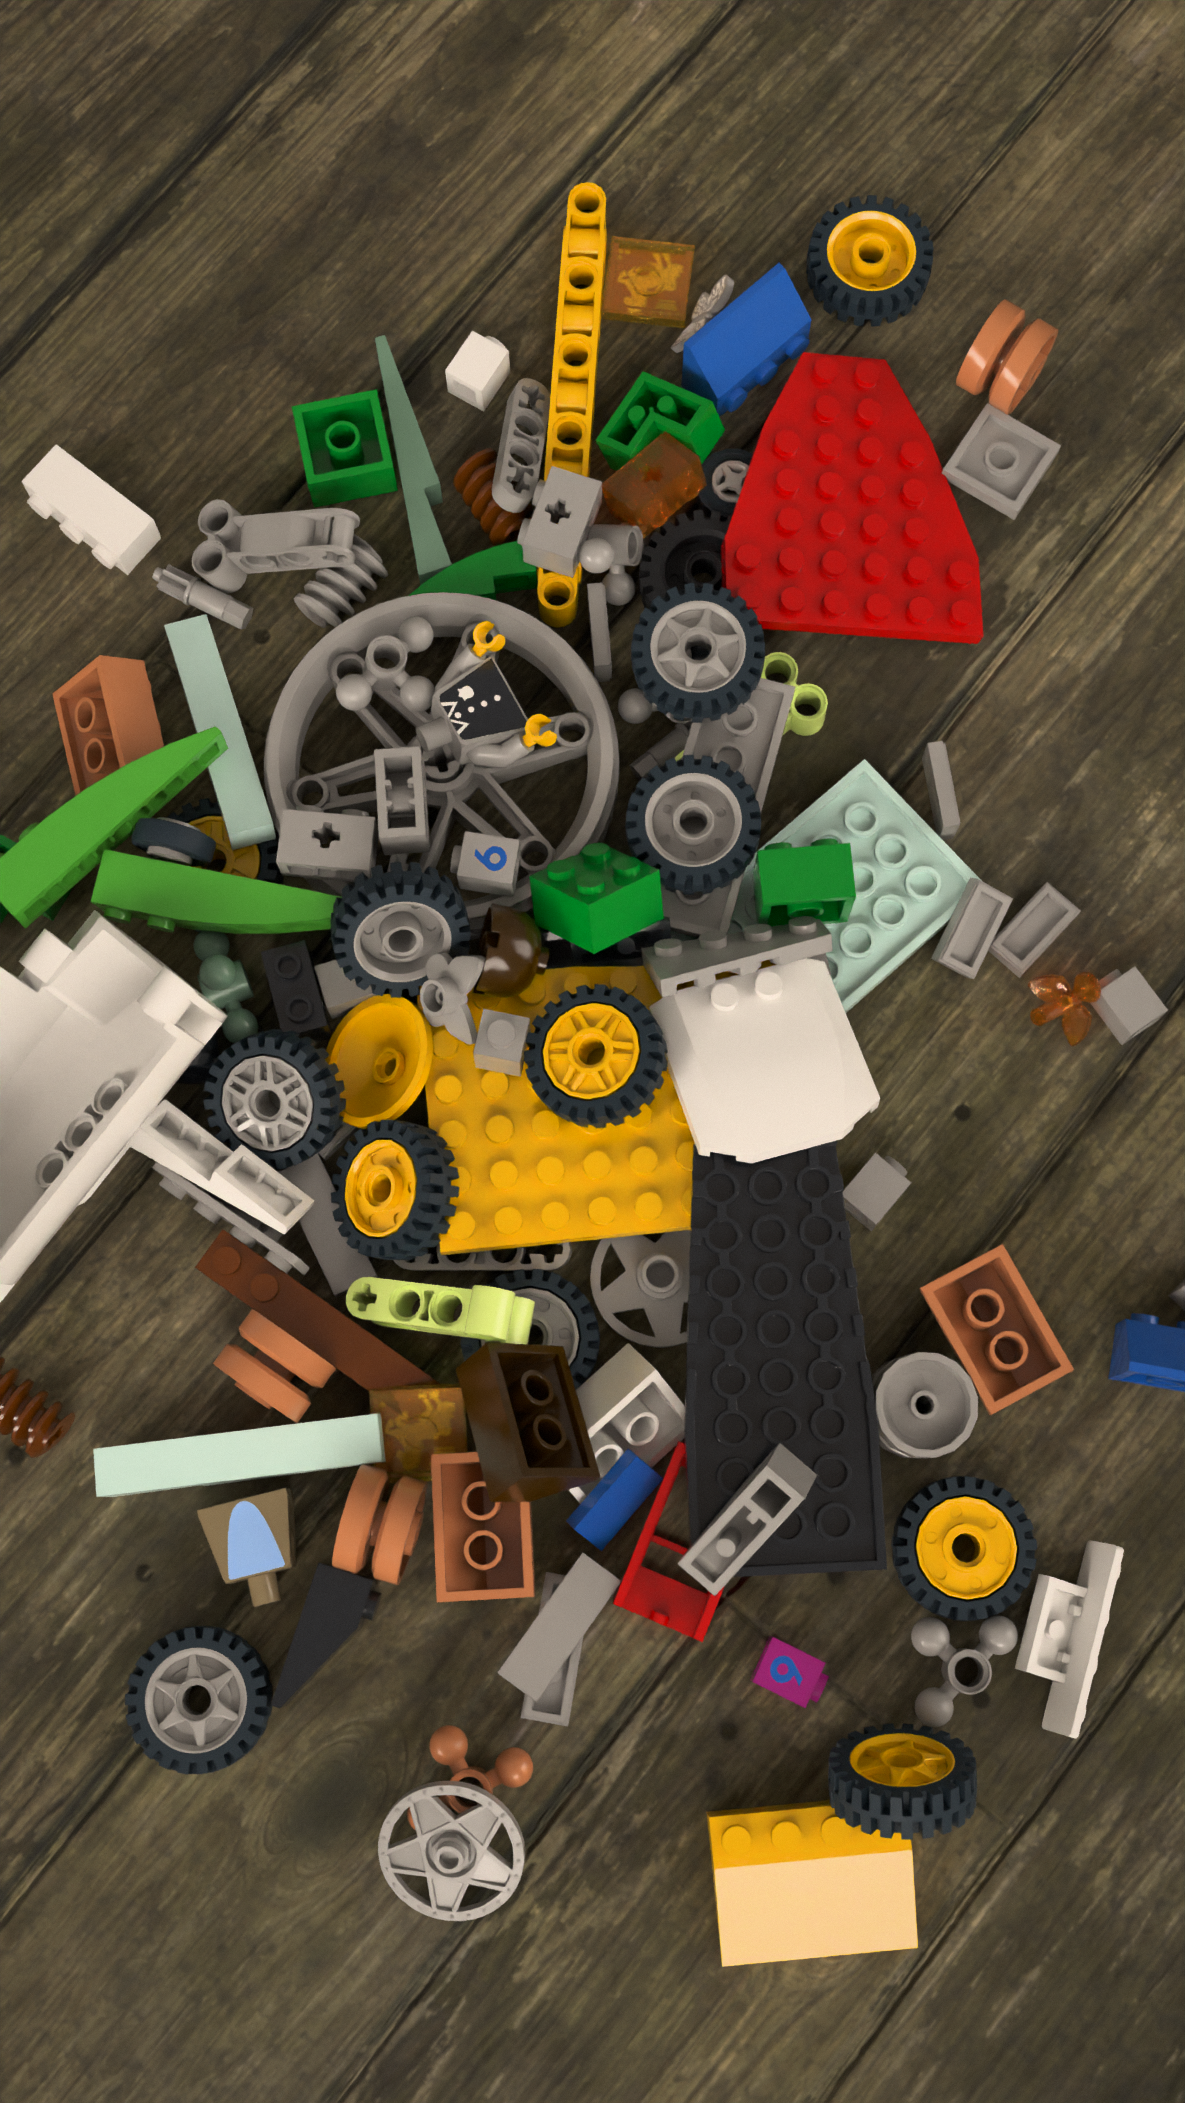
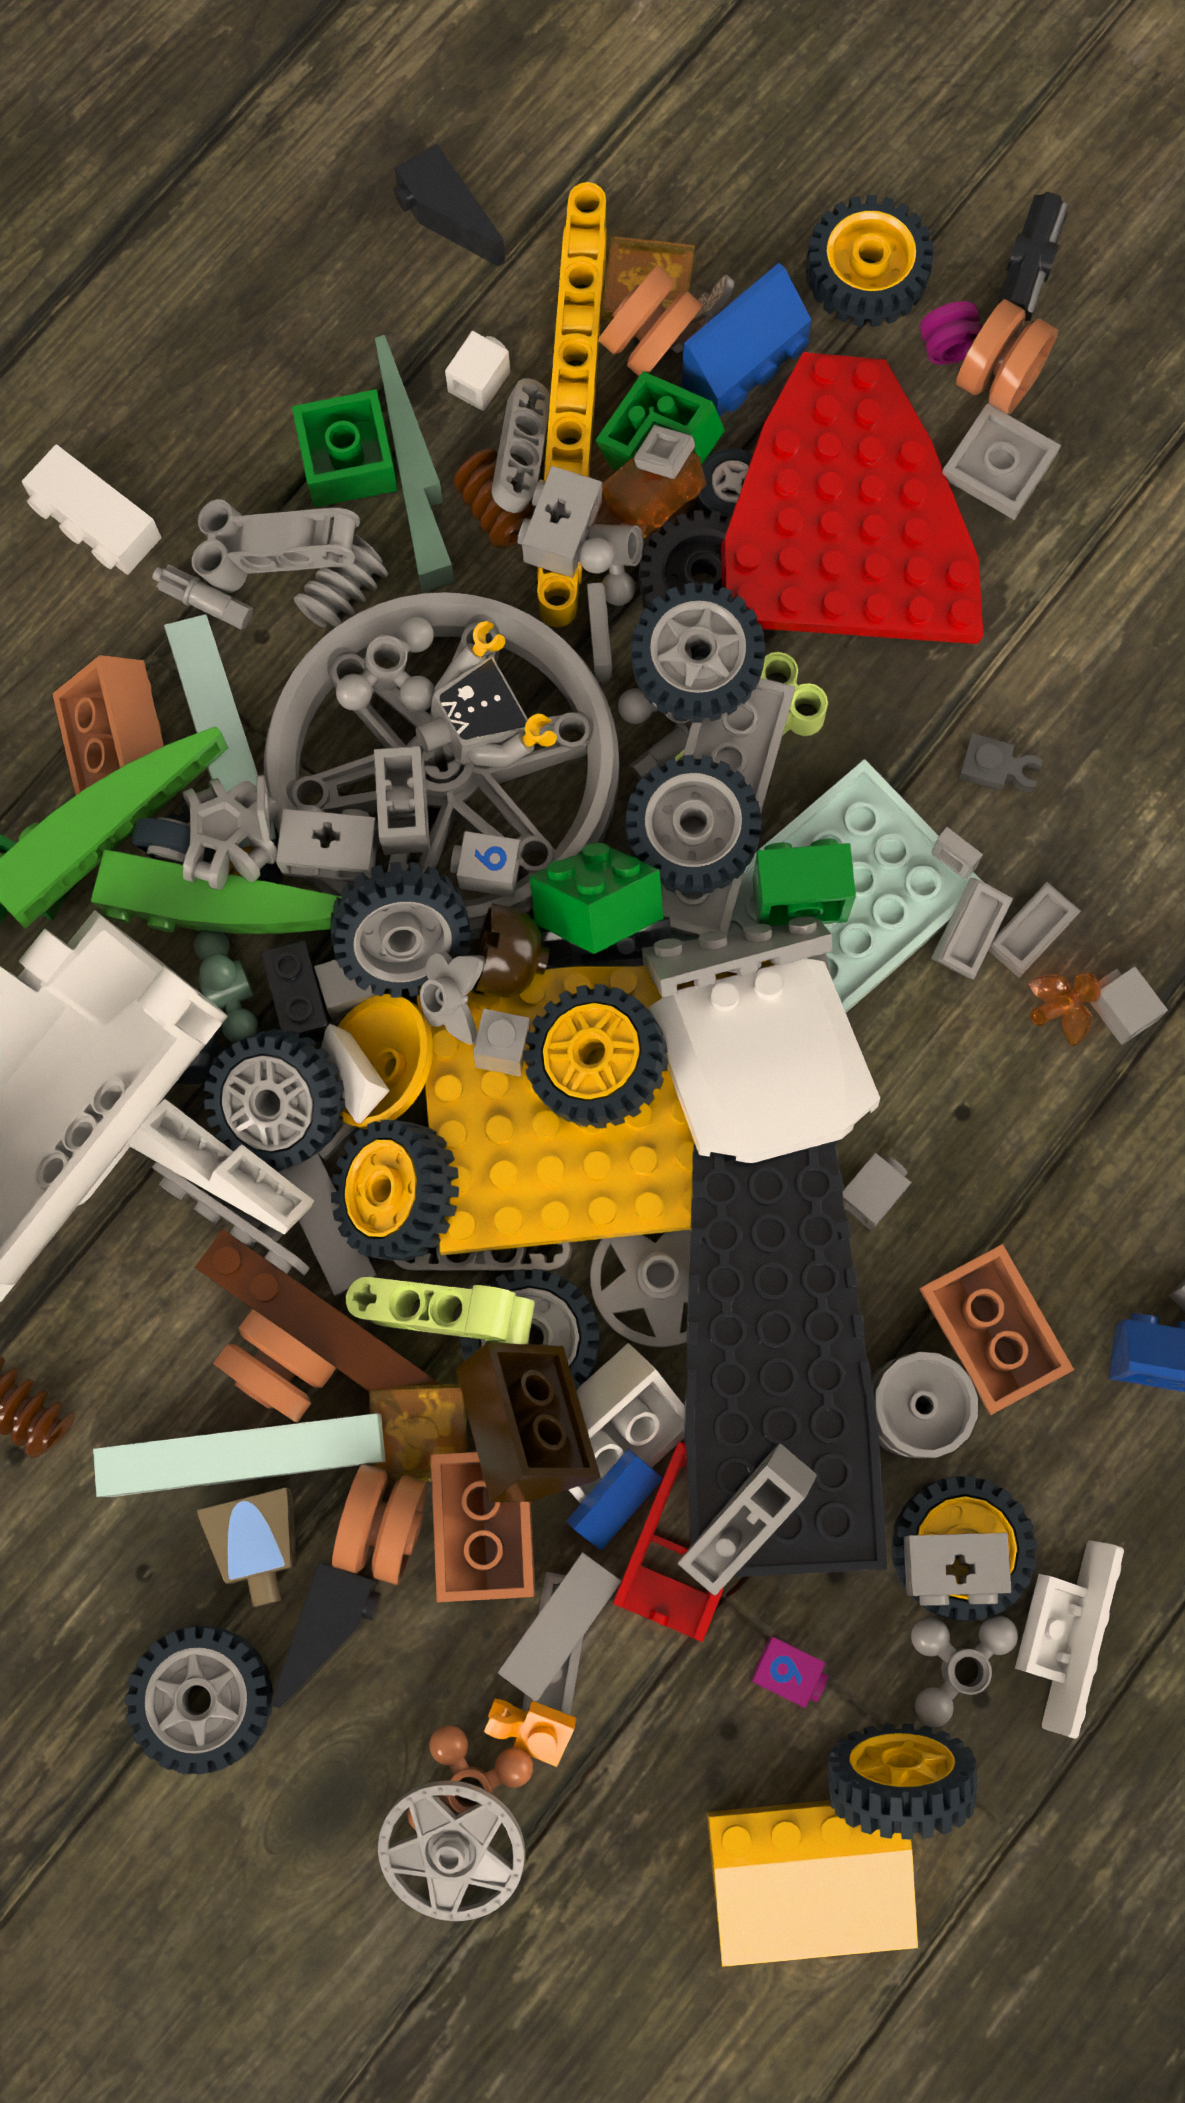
(221, 823): none -> light grey piece
(361, 1081): none -> white slope
(445, 204): none -> black slope
(485, 574): green slope -> none
(538, 1730): none -> light orange plate
(649, 321): none -> nougat wheel
(664, 452): none -> light grey tile
(941, 790): light grey tile -> none
(950, 332): none -> magenta wheel
(956, 853): none -> light grey tile
(986, 1560): none -> light grey brick
(991, 763): none -> dark grey plate
(1034, 252): none -> black piece

